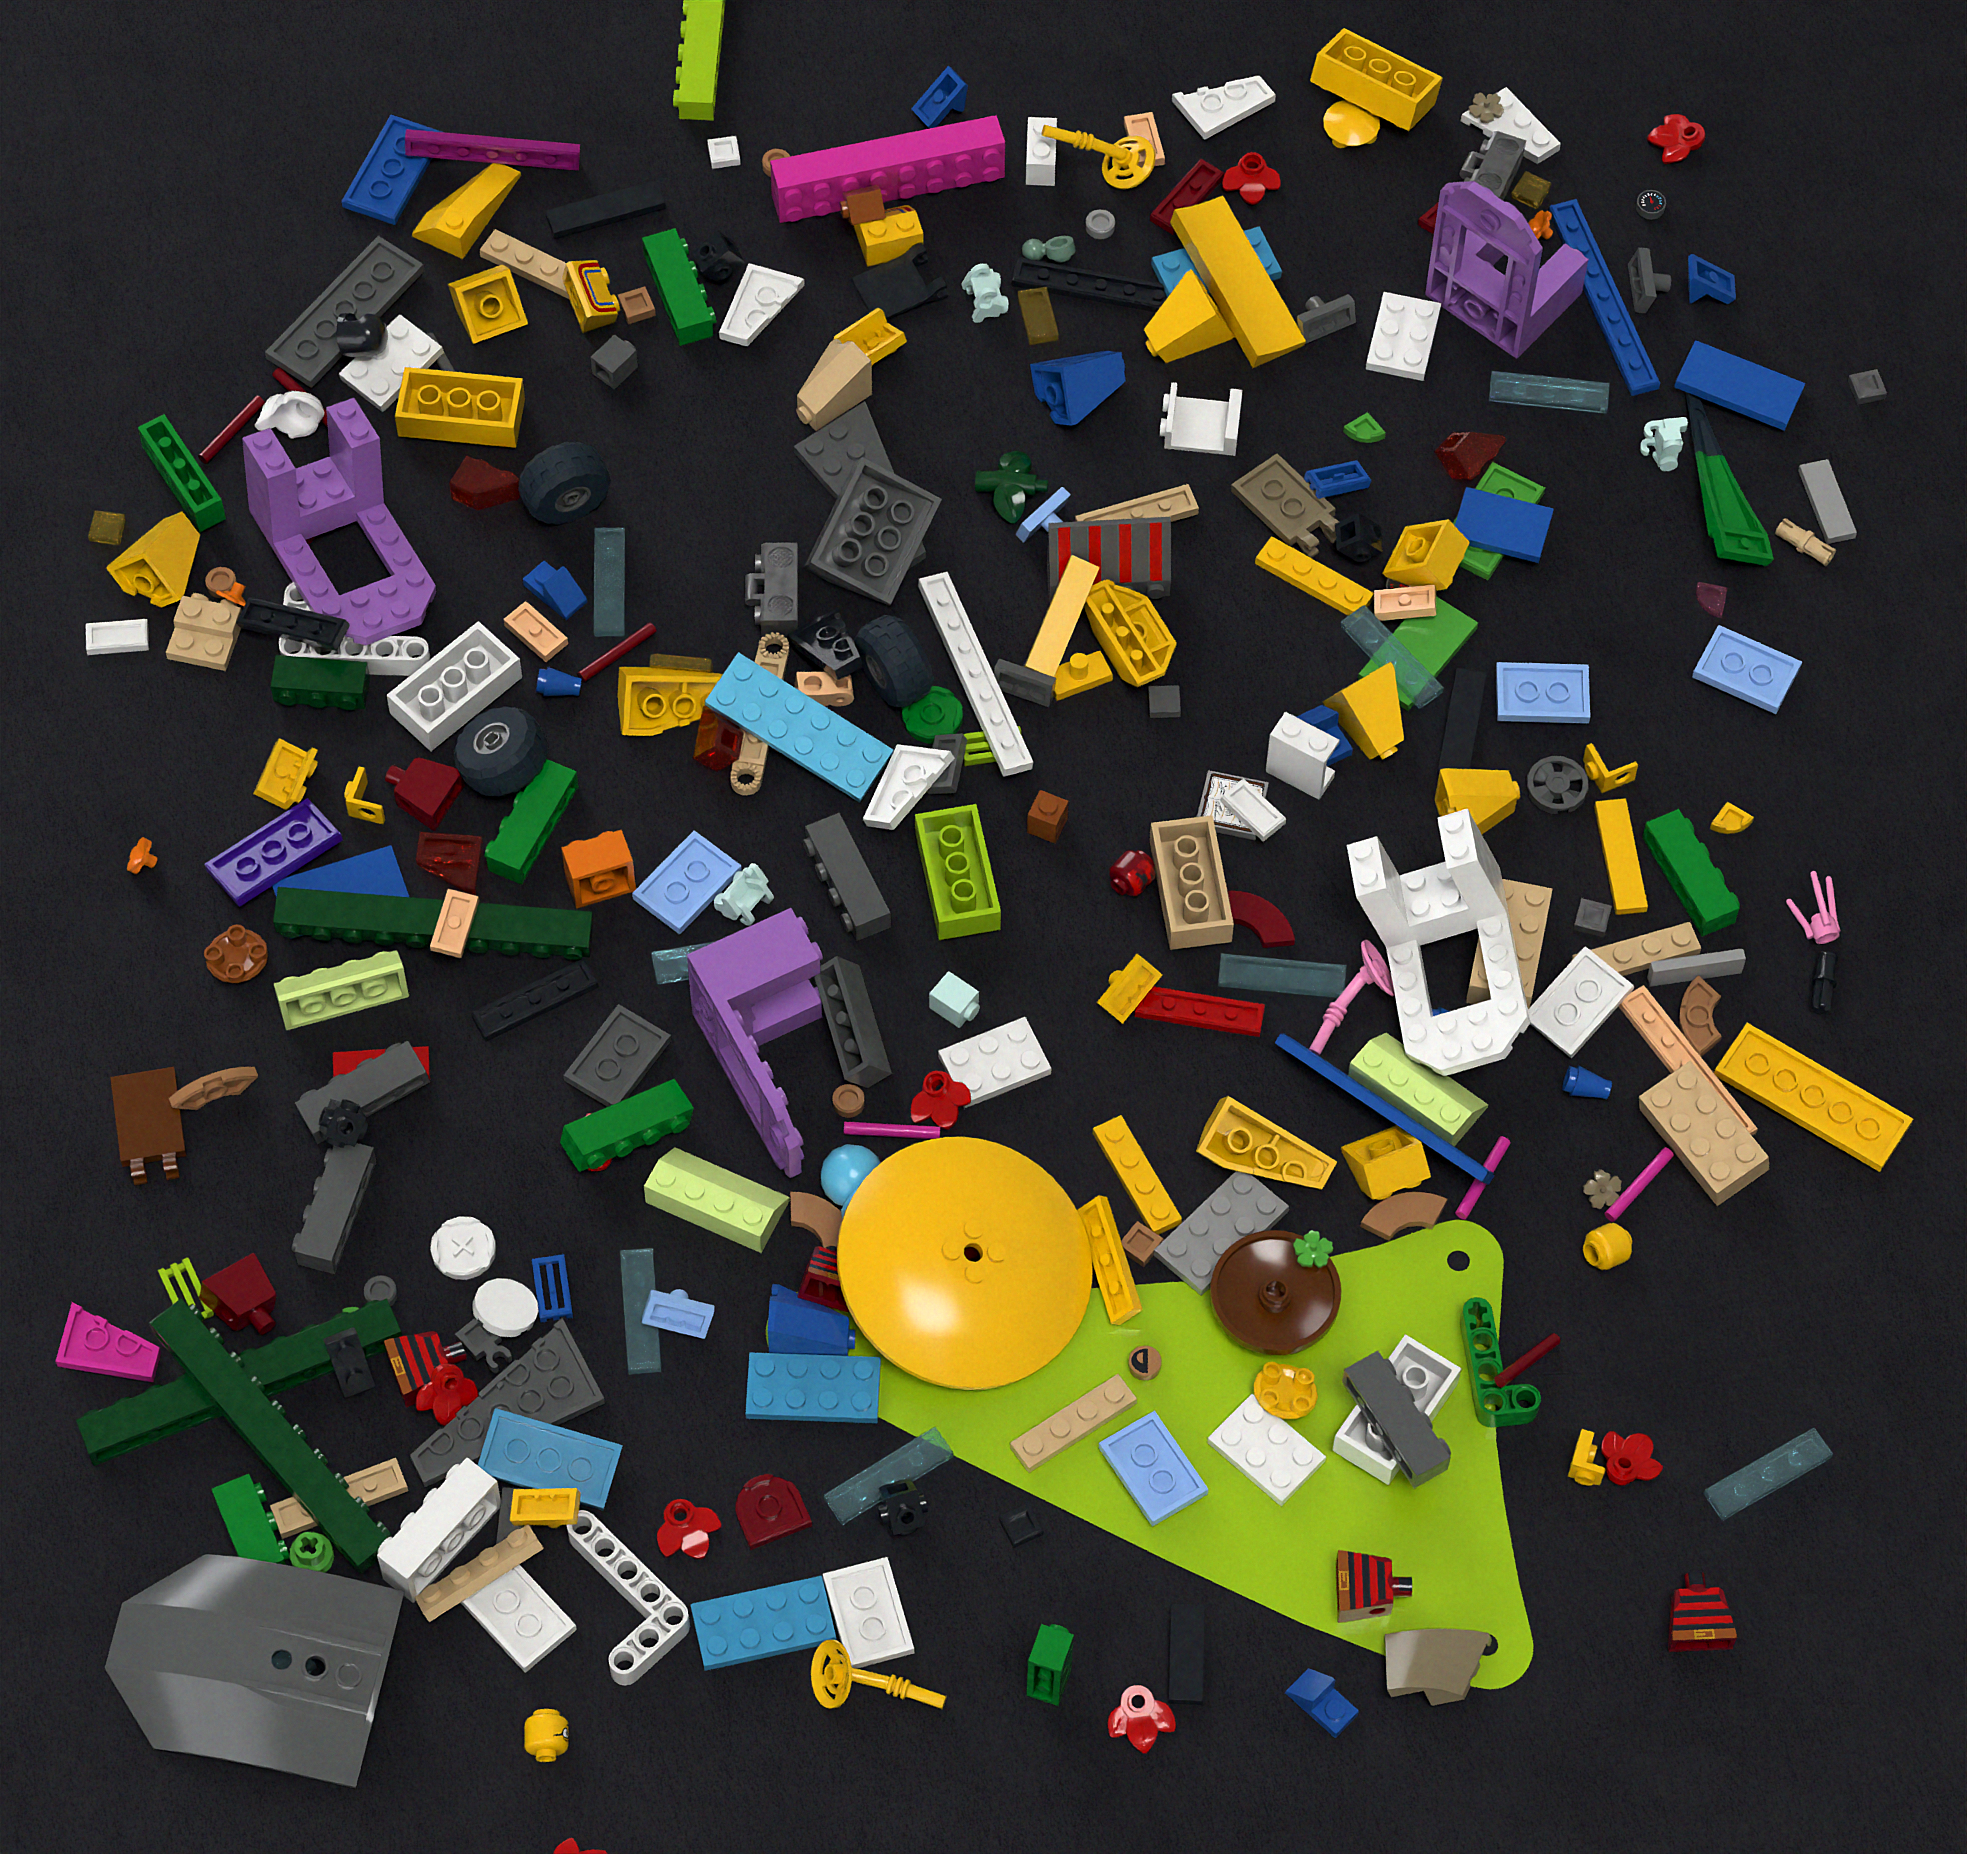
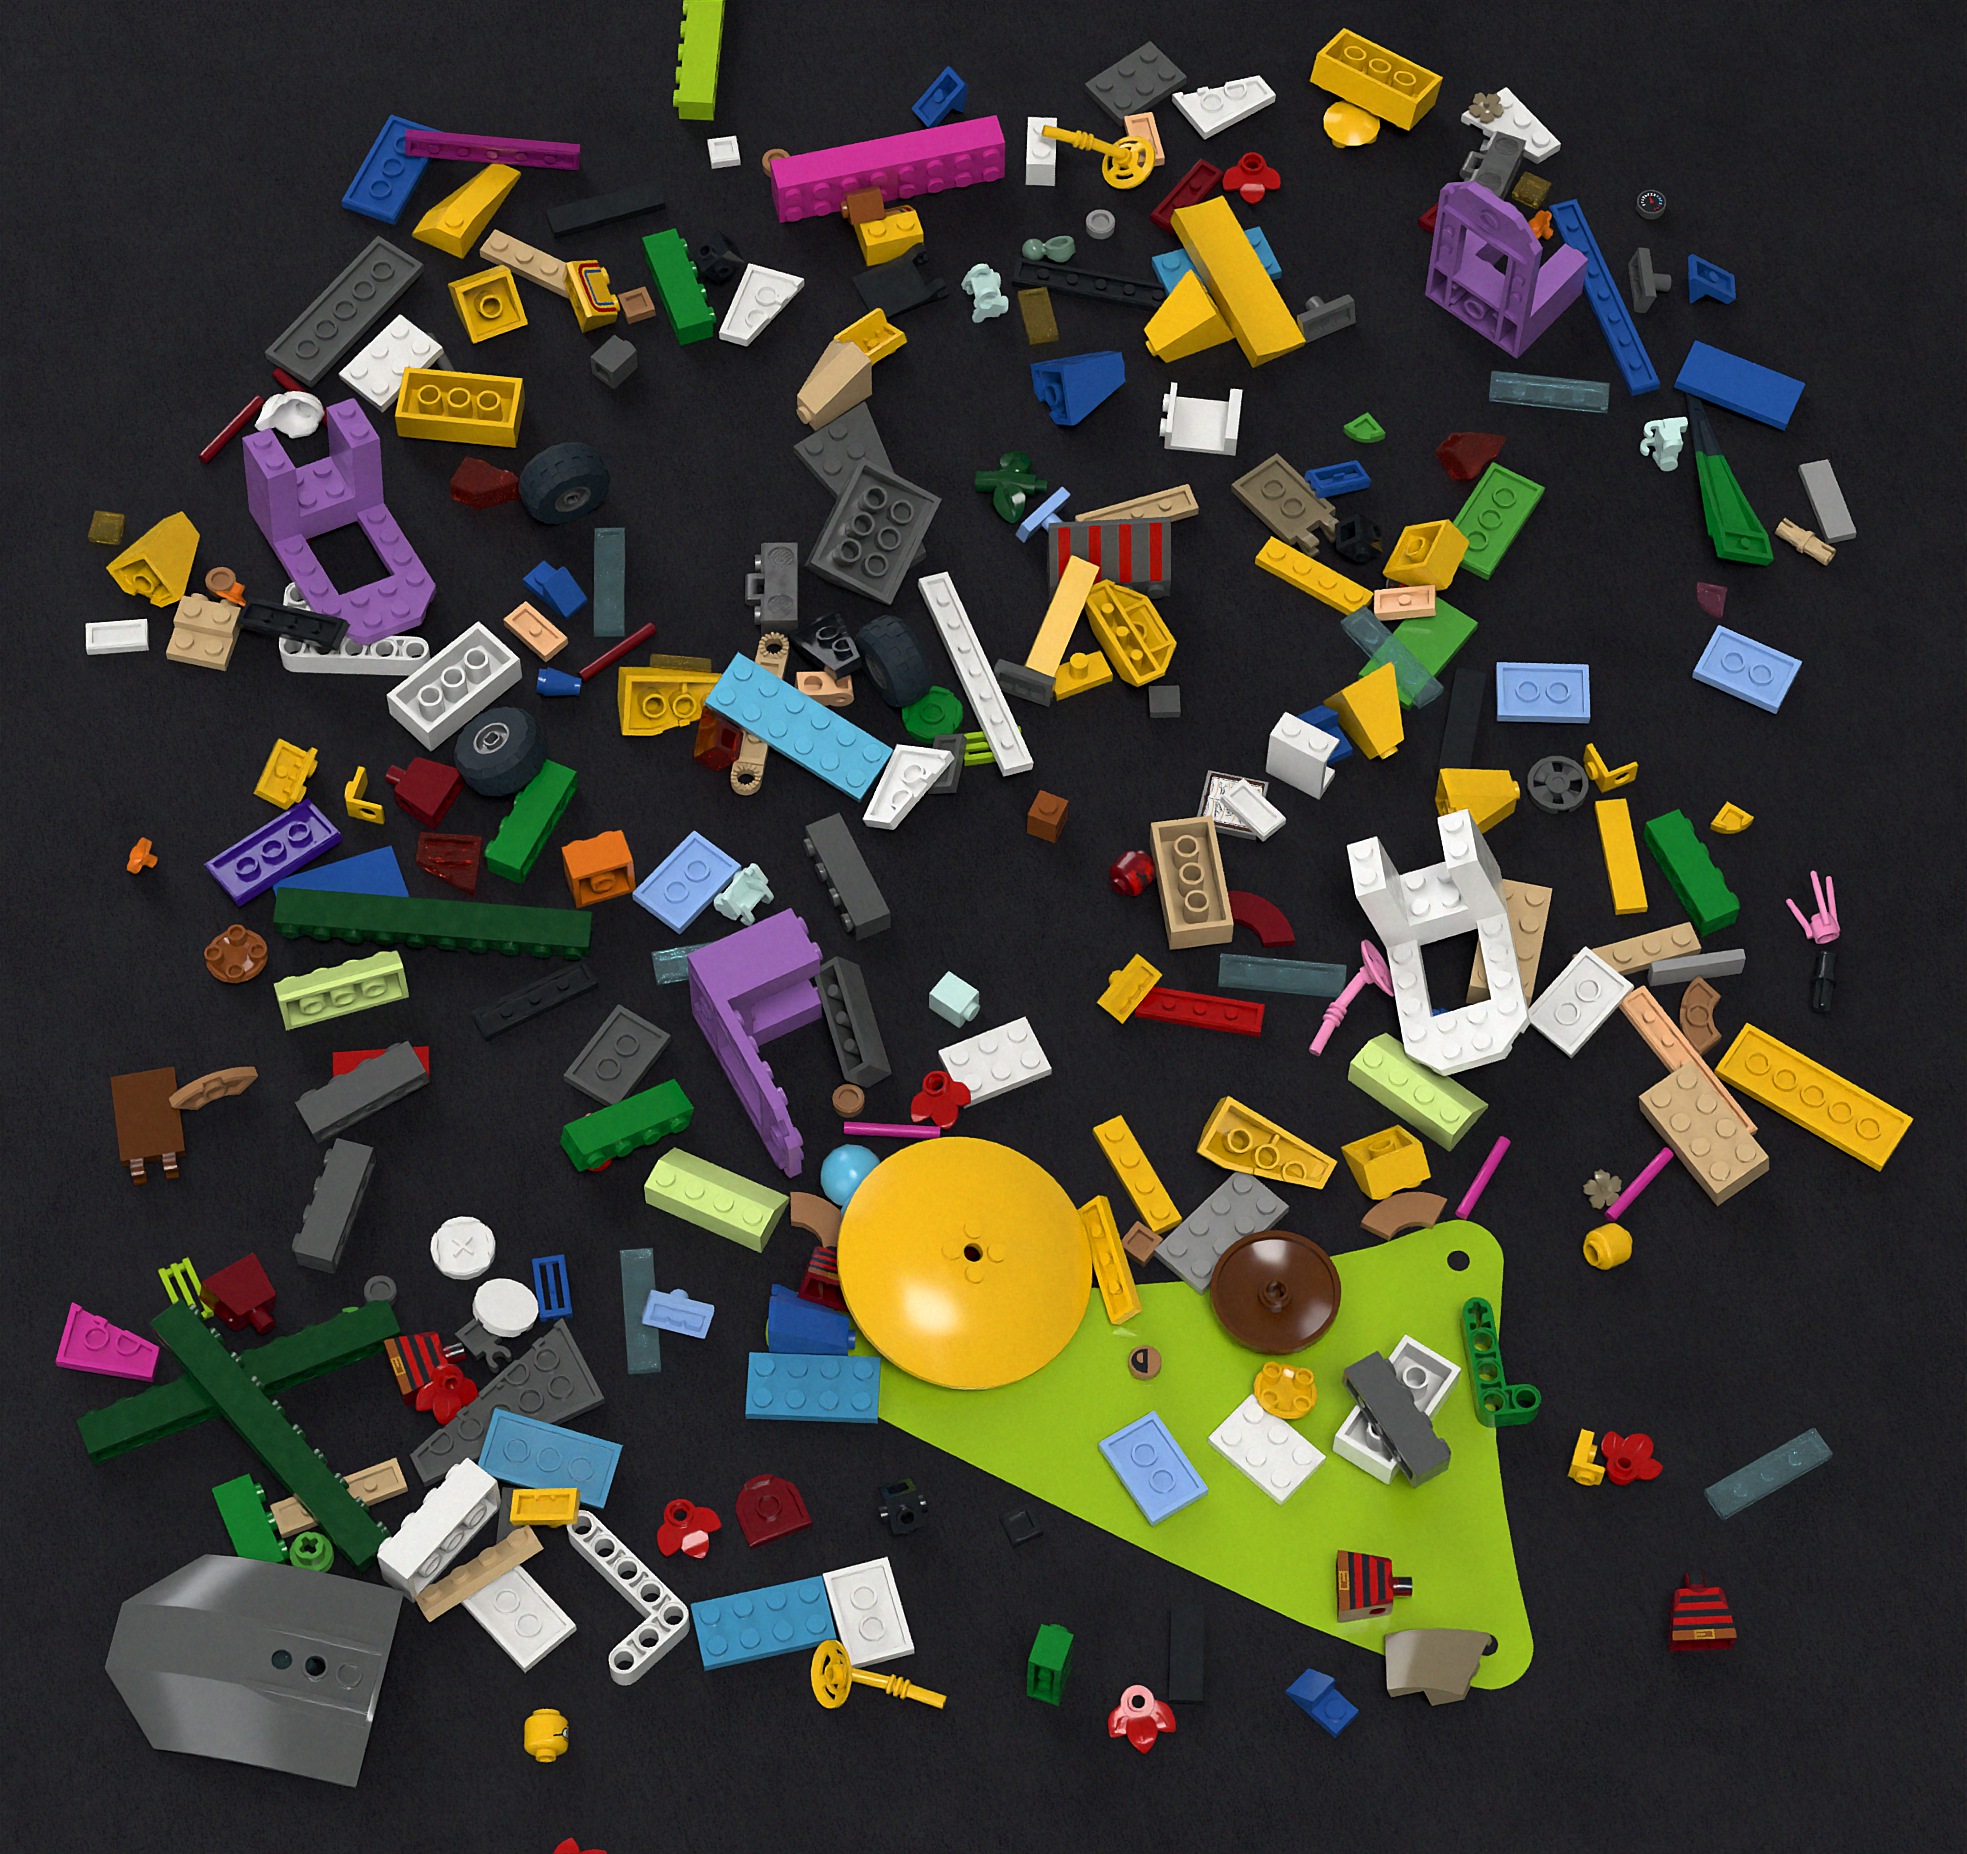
(181, 473): green brick -> none
(320, 682): dark green brick -> none
(338, 1113): black brick -> none
(349, 1362): black plate -> none
(362, 336): black helmet -> none
(454, 923): light nougat plate -> none
(907, 1462): clear light blue tile -> none
(957, 872): lime brick -> none
(1073, 1423): tan plate -> none
(1135, 83): none -> dark grey plate
(1312, 1250): bright green plant -> none
(1385, 1108): blue tile -> none
(1403, 336): white plate -> none
(1503, 524): blue tile -> none
(1527, 1360): dark red bar -> none
(1584, 1083): blue cone -> none
(1592, 917): flat silver tile -> none
(1674, 137): red plate -> none
(1867, 386): flat silver tile -> none

